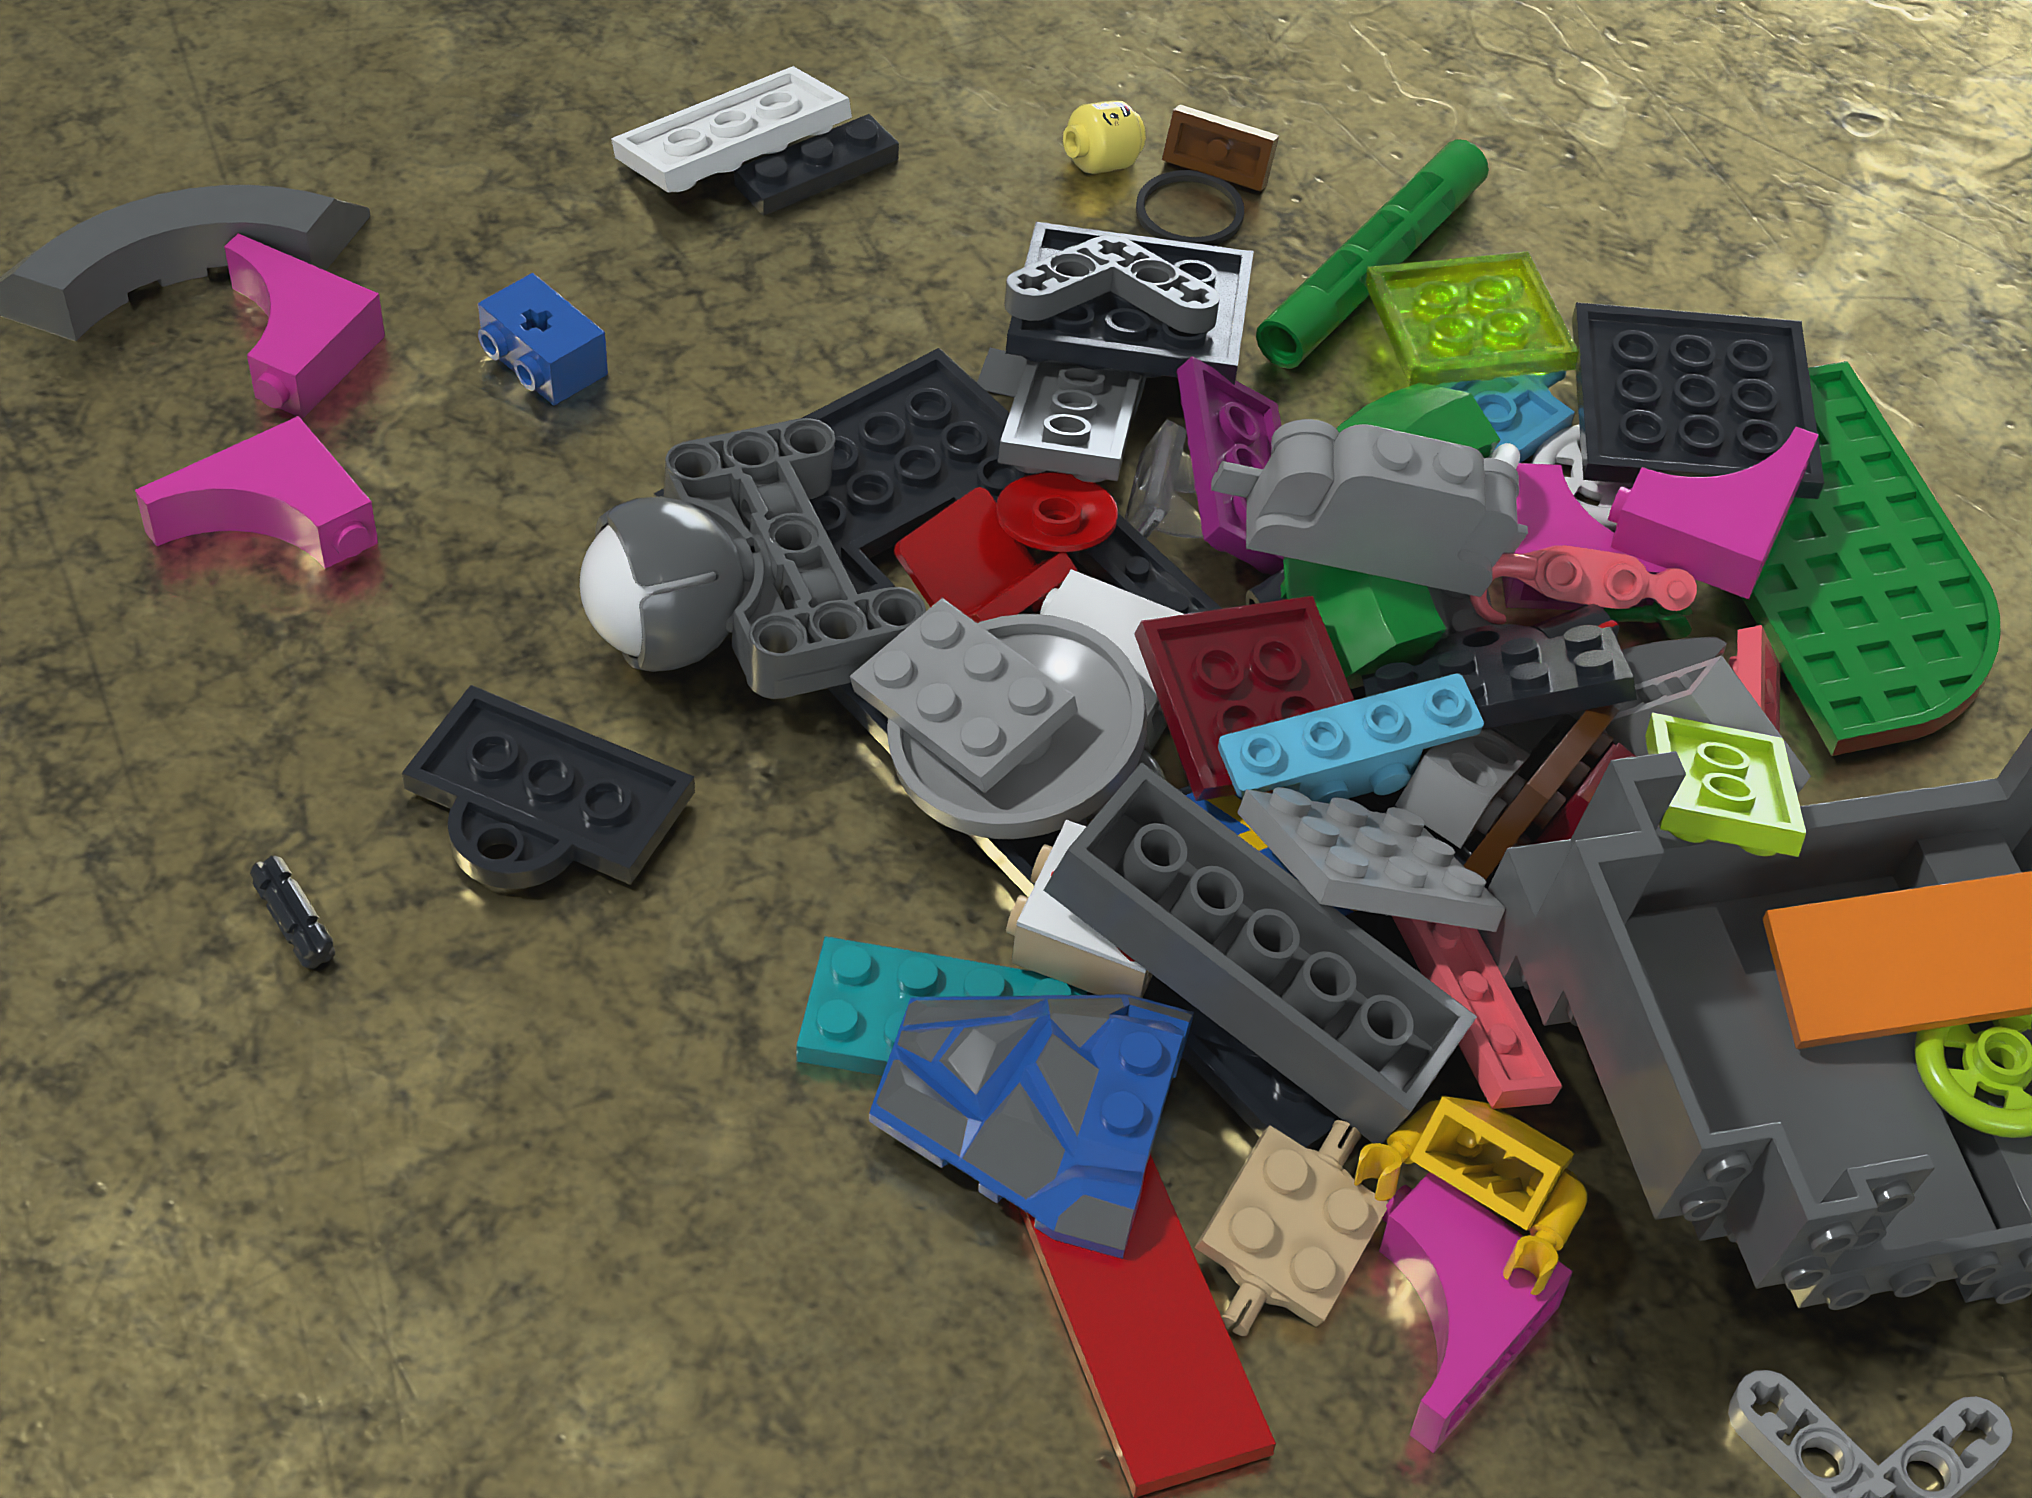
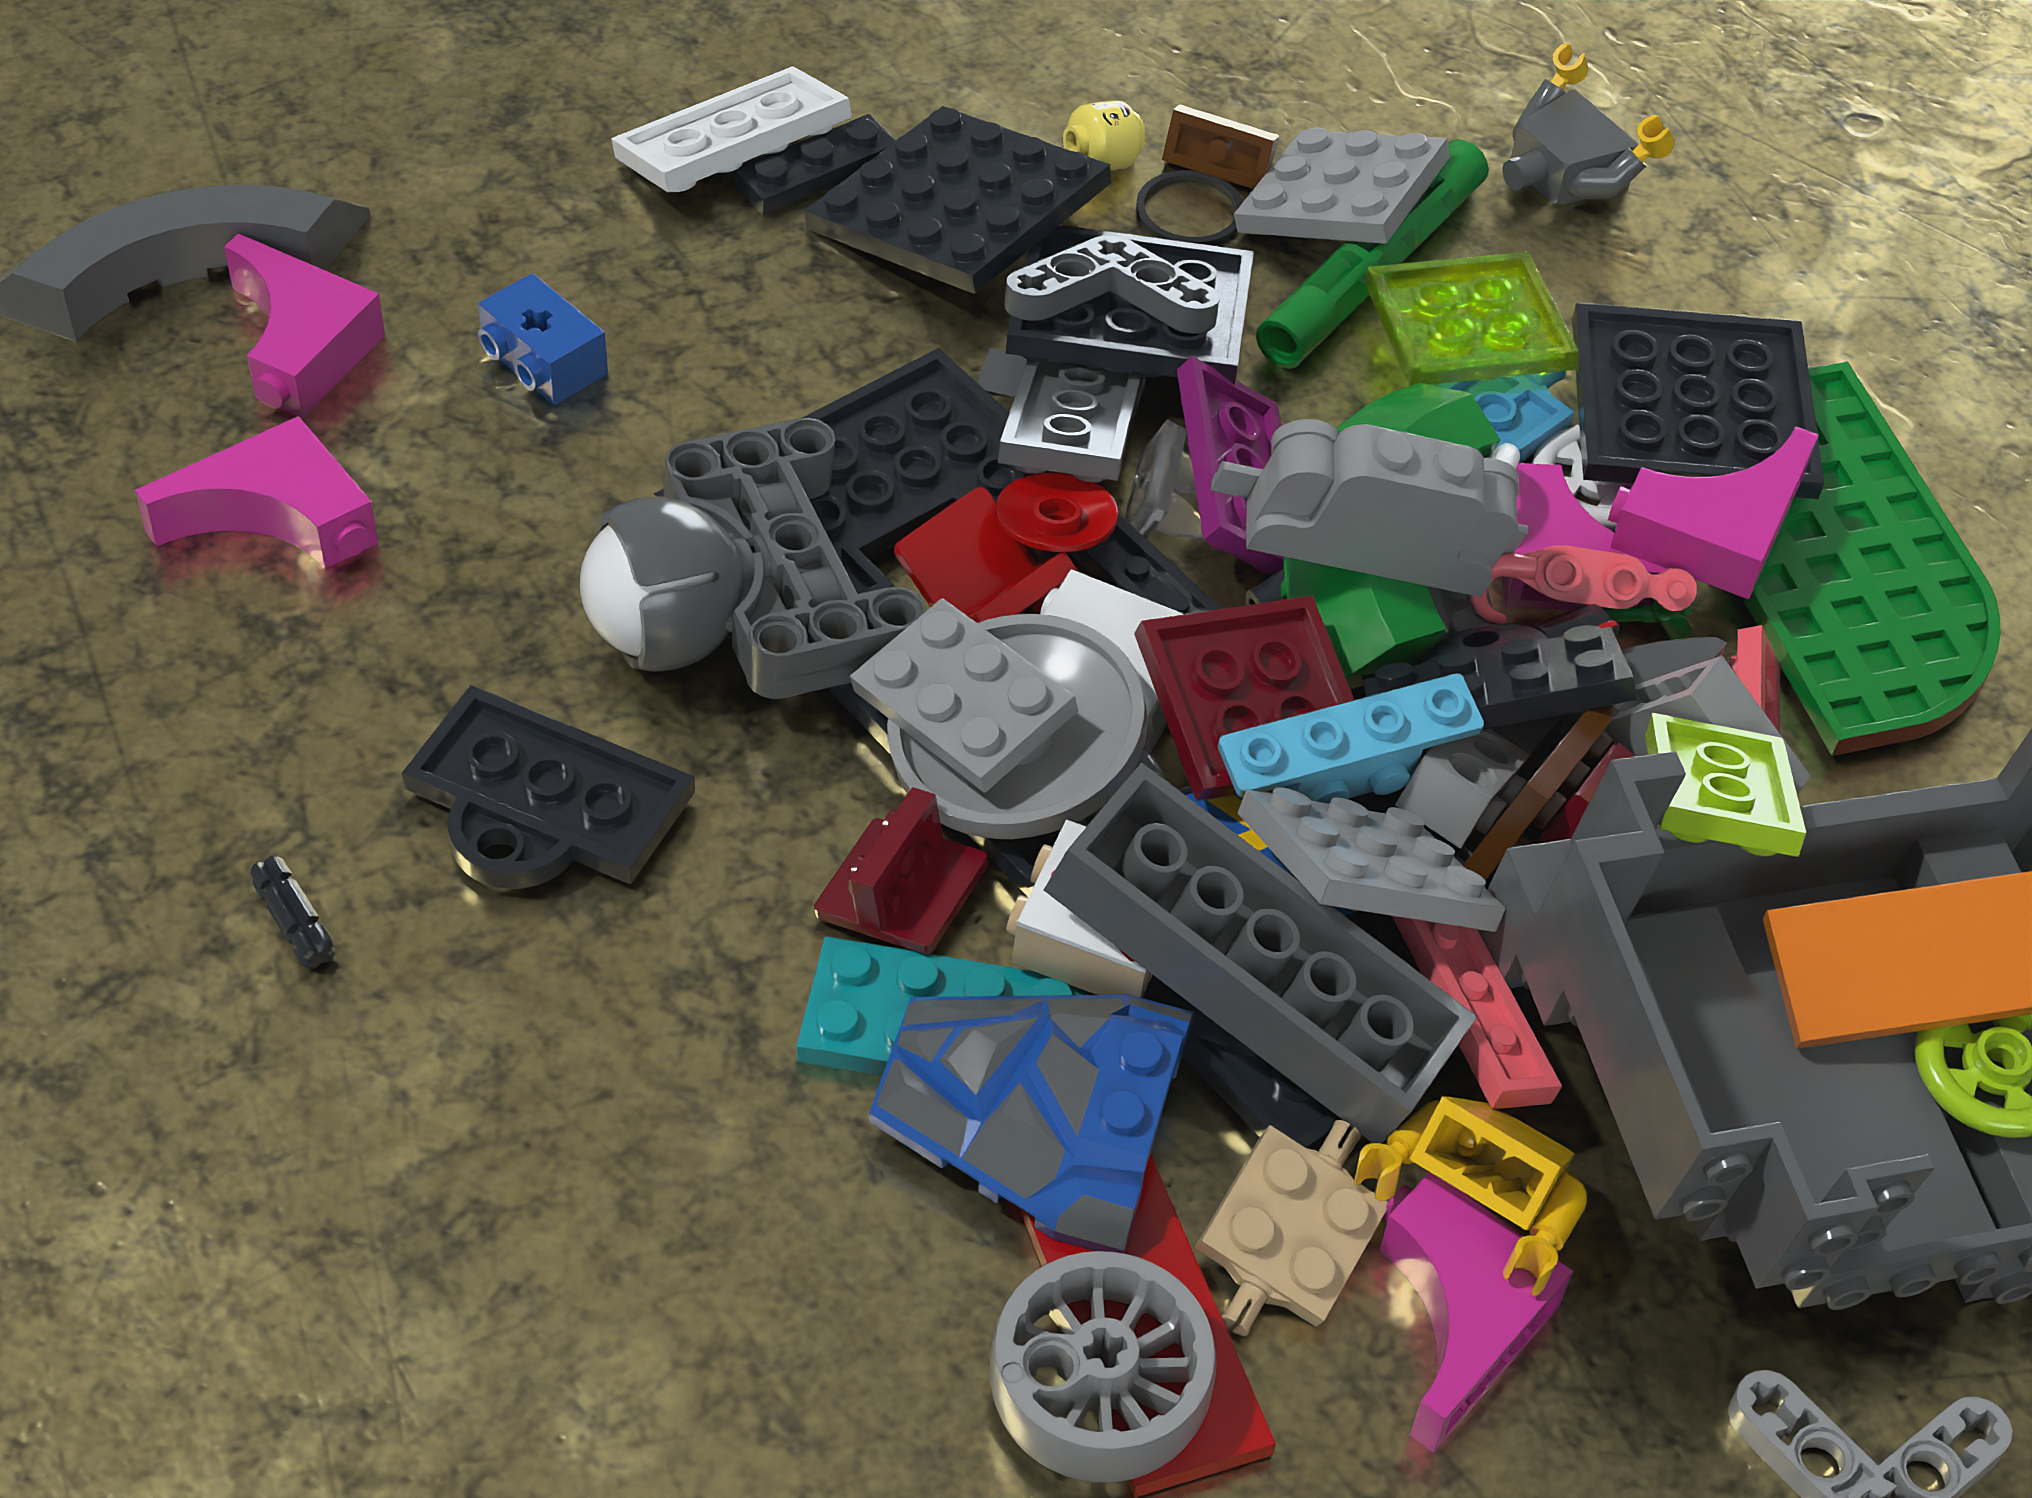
(903, 878): none -> dark red bracket
(958, 198): none -> black plate
(1129, 1376): none -> light grey piece
(1343, 185): none -> light grey plate
(1572, 146): none -> dark grey torso

